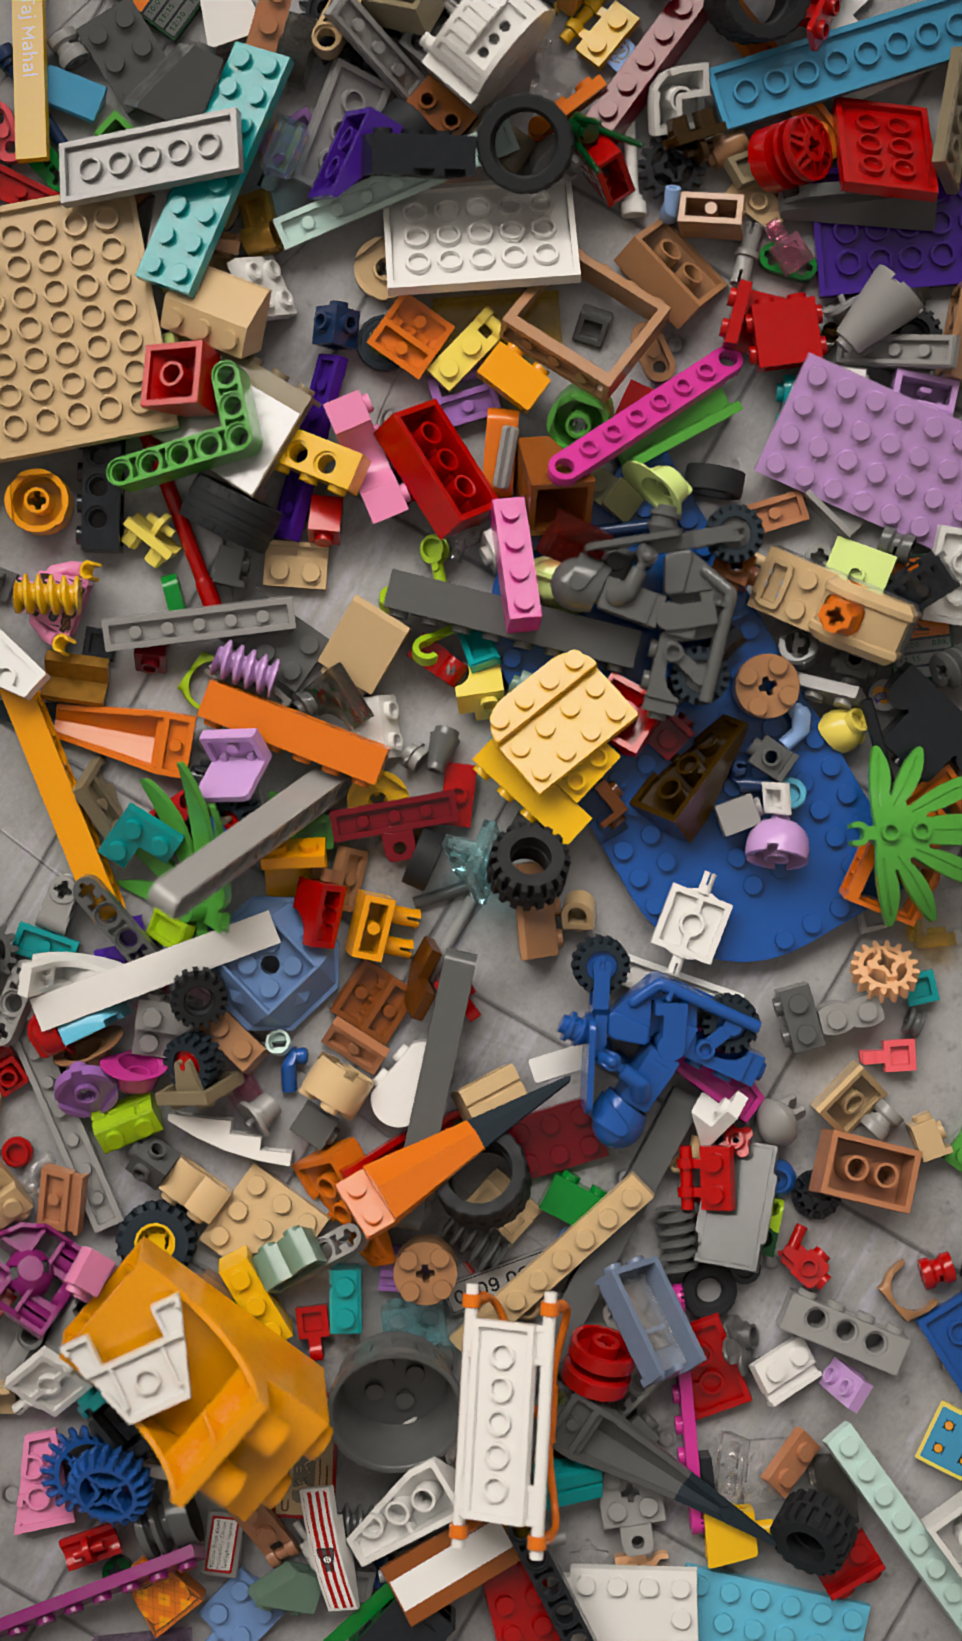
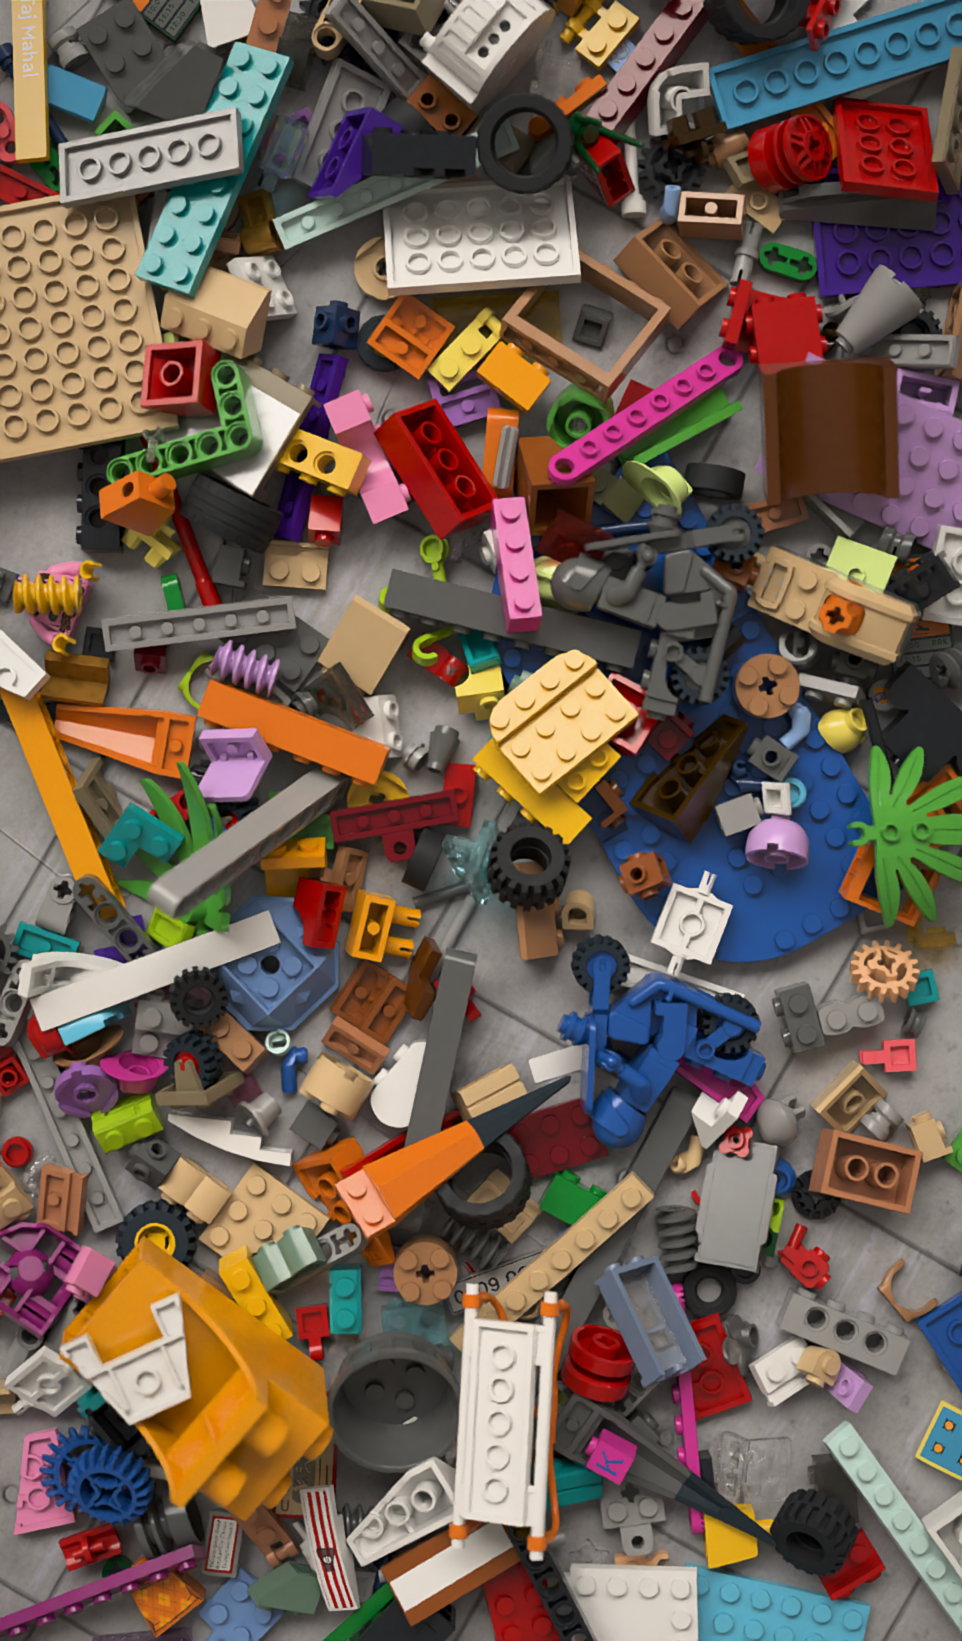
(26, 490): light orange brick -> none
(138, 501): none -> orange torso
(153, 440): none -> clear hand
(610, 1455): none -> dark pink brick
(644, 875): none -> dark orange brick
(657, 353): medium nougat plate -> none
(716, 1177): red plate -> none
(790, 251): clear pink plate -> none
(790, 1462): nougat plate -> none
(819, 1365): none -> tan plate
(829, 428): none -> reddish brown piece
(936, 1270): red wheel -> none

